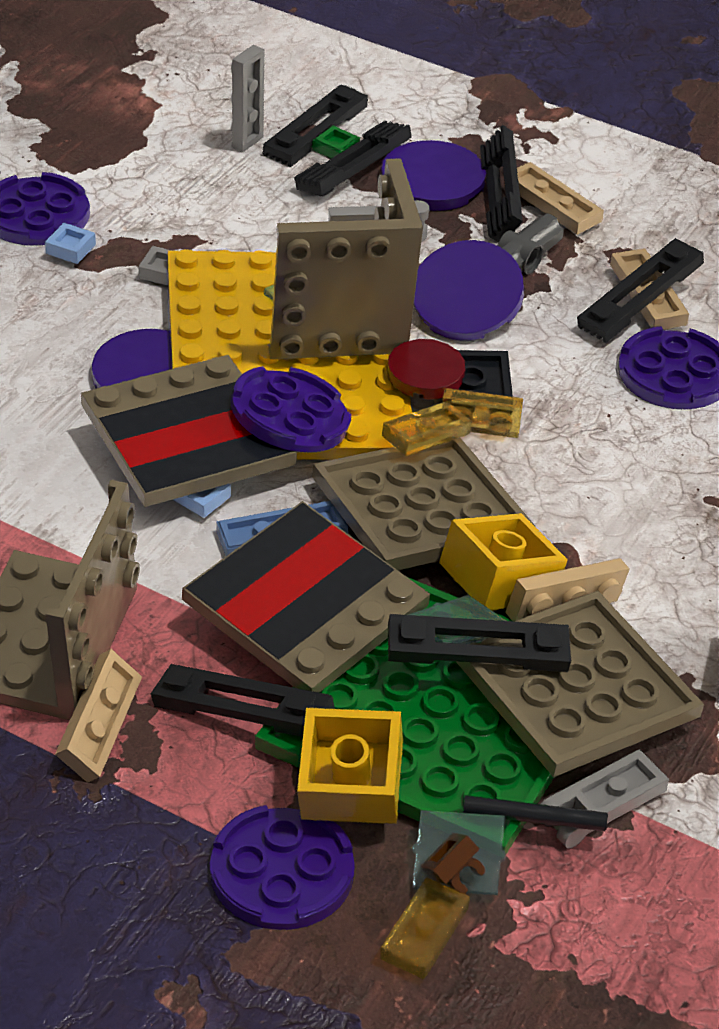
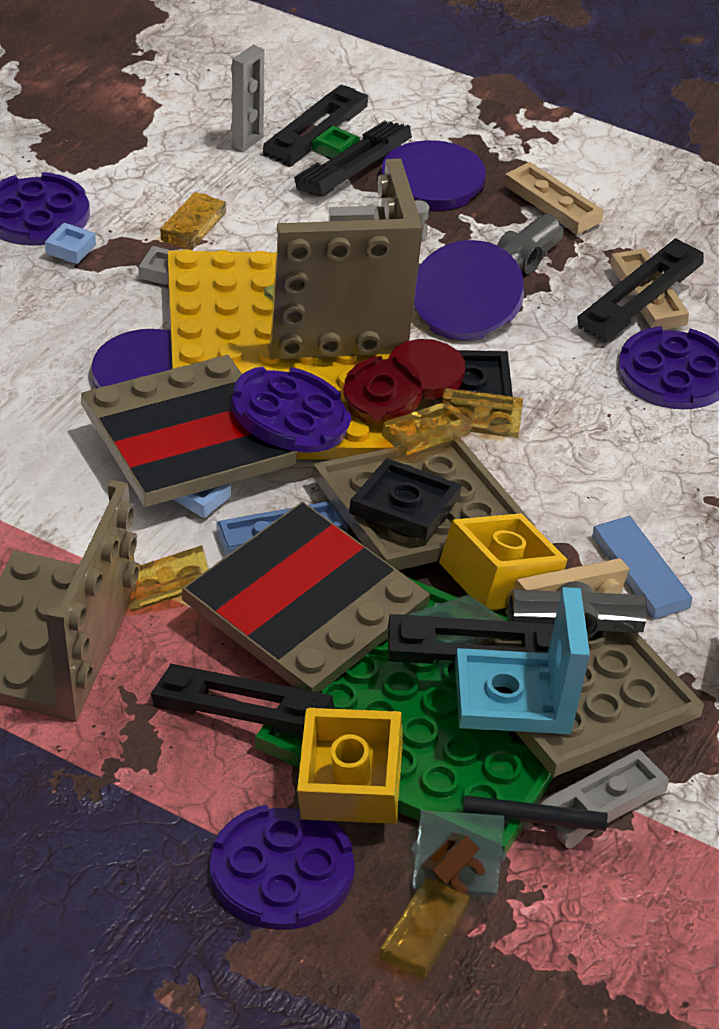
(99, 716): tan plate -> none
(166, 577): none -> clear yellow plate
(193, 220): none -> clear yellow plate
(382, 389): none -> dark red tile
(405, 499): none -> black plate
(504, 212): black container -> none
(541, 684): none -> medium azure bracket
(601, 610): none -> dark grey piece
(648, 571): none -> medium blue tile

